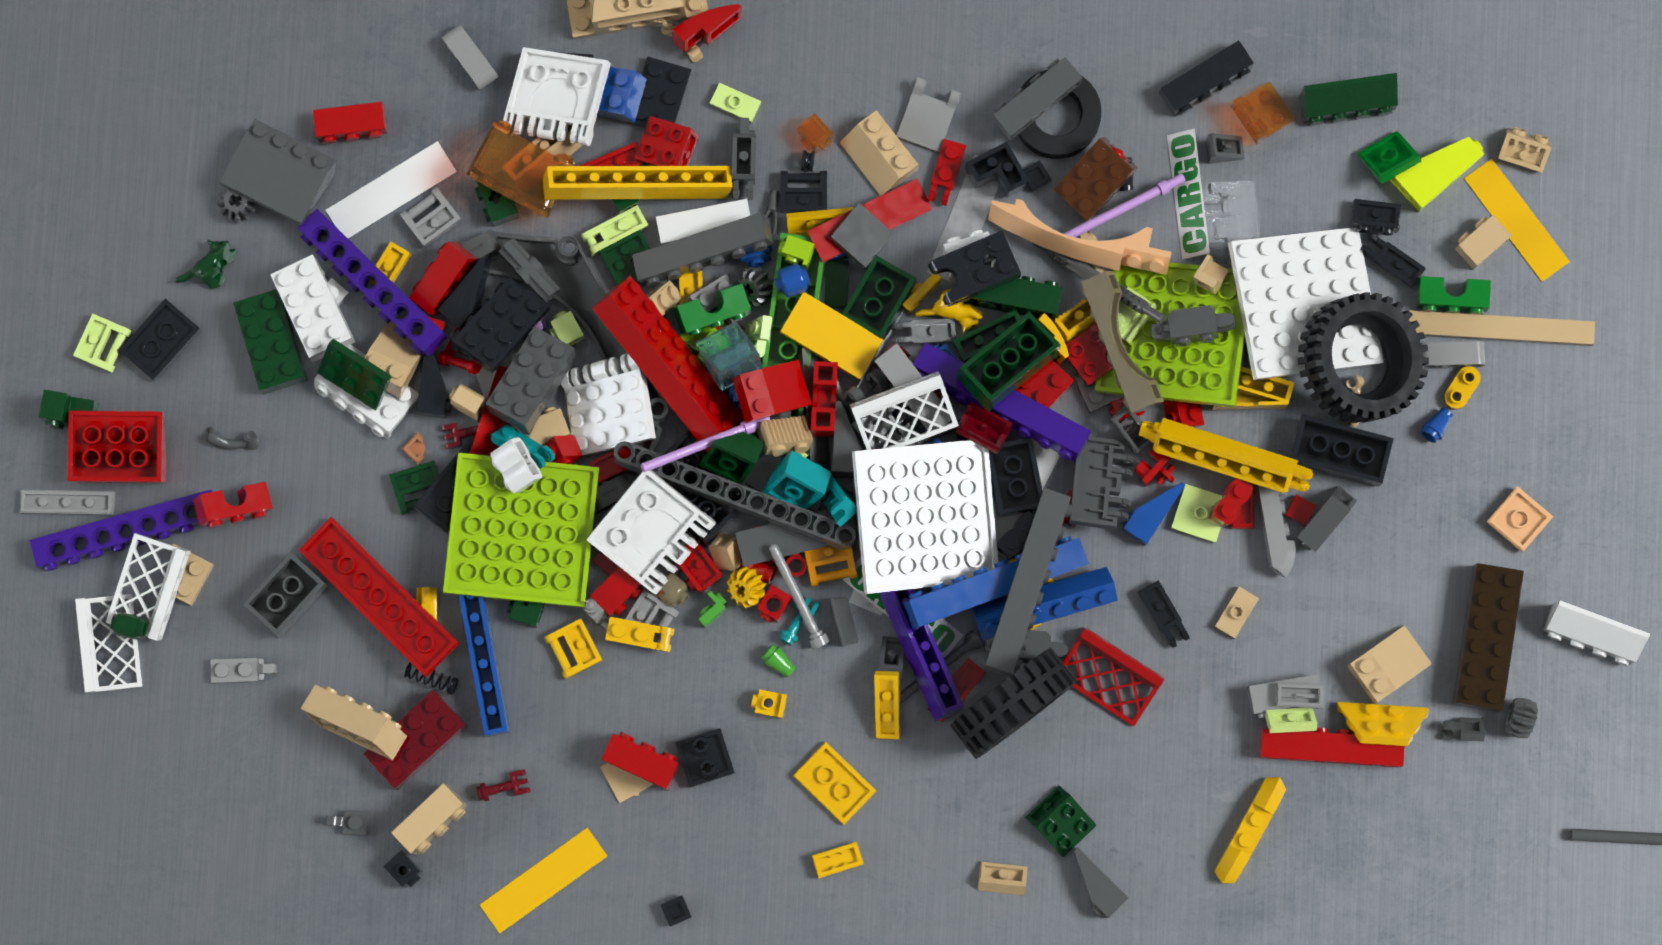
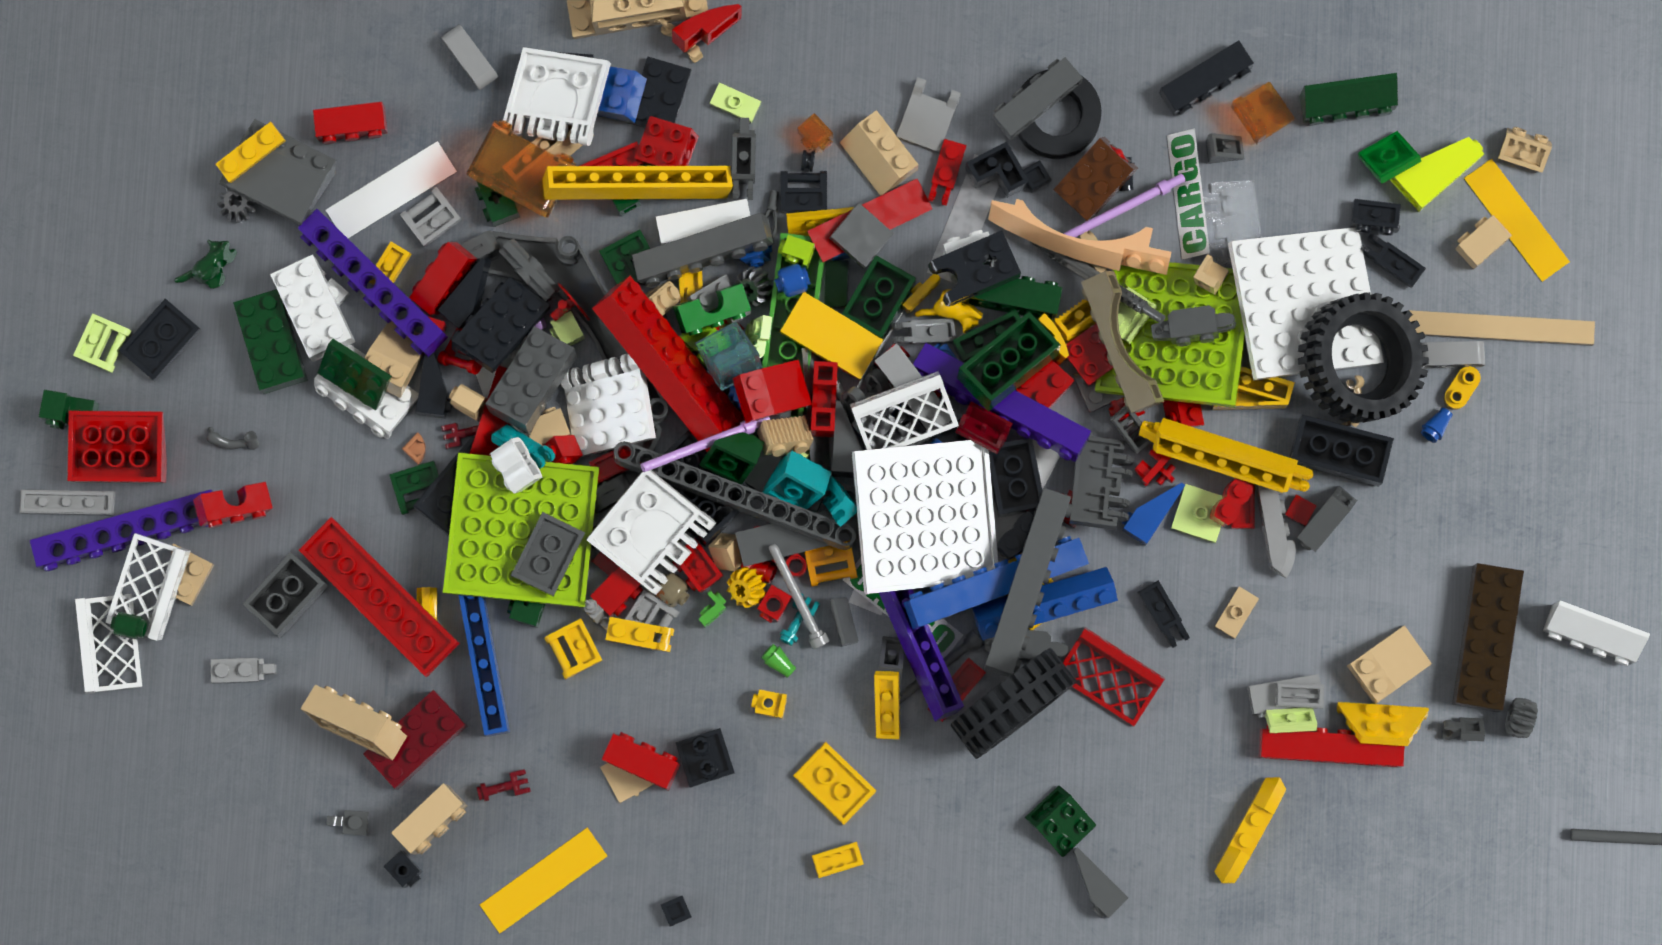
(250, 152): none -> yellow plate
(450, 689): black piece -> none
(548, 554): none -> dark grey plate
(565, 306): none -> red shield
(615, 229): yellowish green plate -> none
(1002, 878): tan slope -> none
(1432, 296): green arch -> none
(1519, 519): light nougat plate -> none

